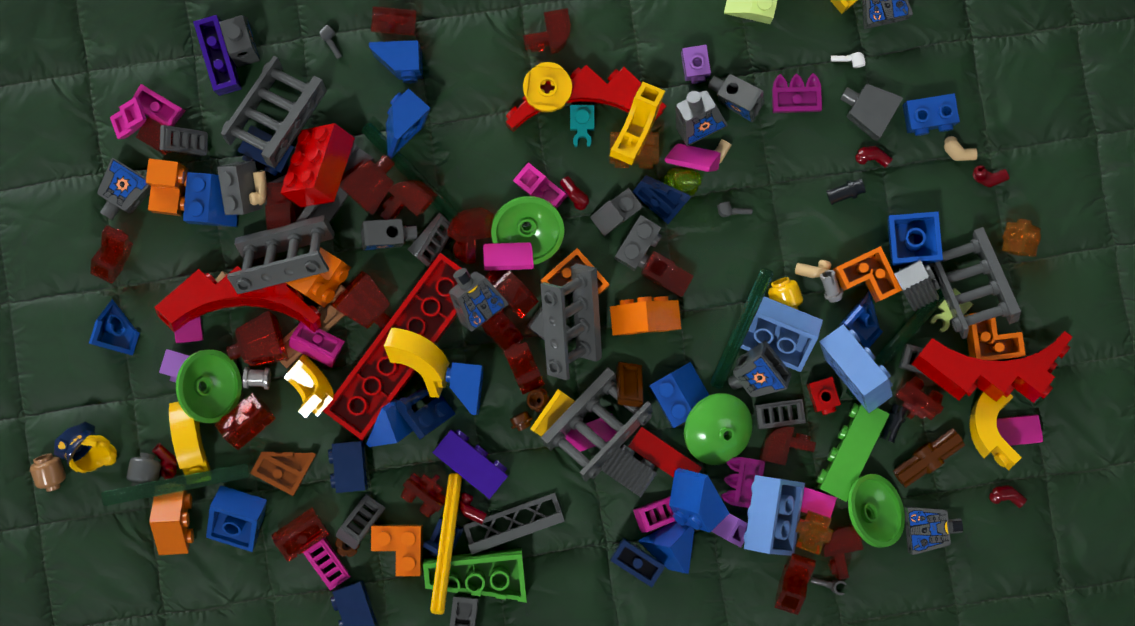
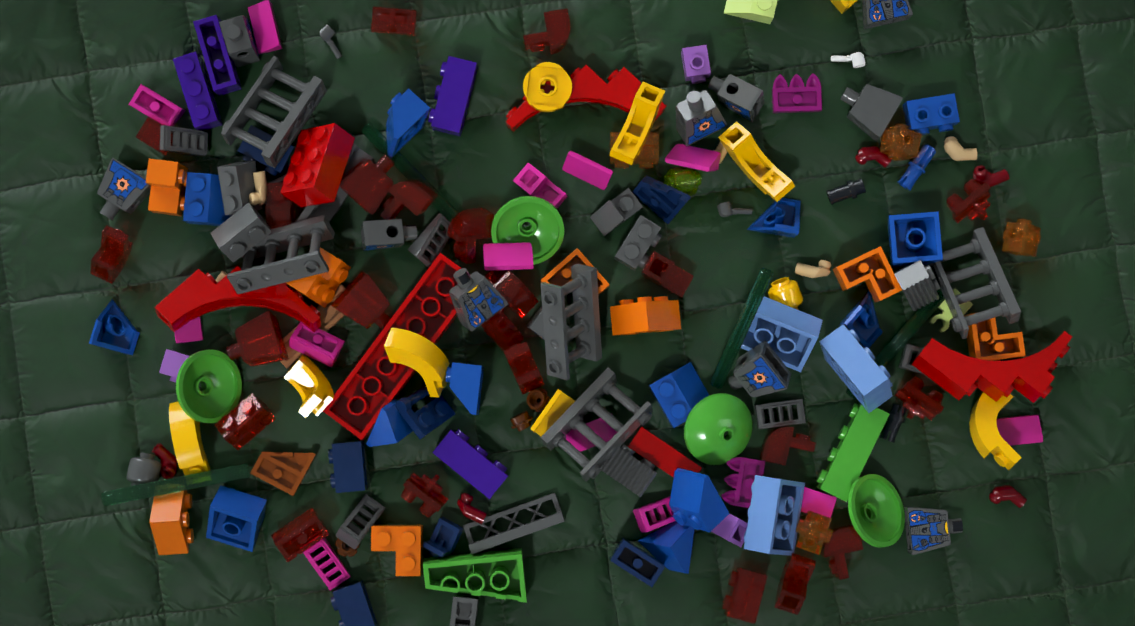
(47, 472): medium nougat head -> none
(84, 449): piece -> none
(128, 119): dark pink slope -> none
(197, 91): none -> dark purple brick
(241, 232): none -> dark grey brick
(256, 378): light grey bush -> none
(264, 27): none -> dark pink slope
(400, 58): blue slope -> none
(446, 544): yellow axle -> none
(453, 95): none -> dark purple brick
(575, 194): dark red arm -> none
(582, 121): teal plate -> none
(587, 170): none -> dark pink slope
(629, 384): reddish brown tile -> none
(745, 594): none -> clear red brick
(754, 163): none -> yellow arch
(780, 219): none -> blue slope
(815, 391): red brick -> none
(829, 584): dark grey hand -> none
(831, 286): light grey pin -> none
(900, 142): none -> clear orange brick
(917, 167): none -> blue axle
(928, 457): reddish brown piece -> none
(973, 205): none -> clear red hips

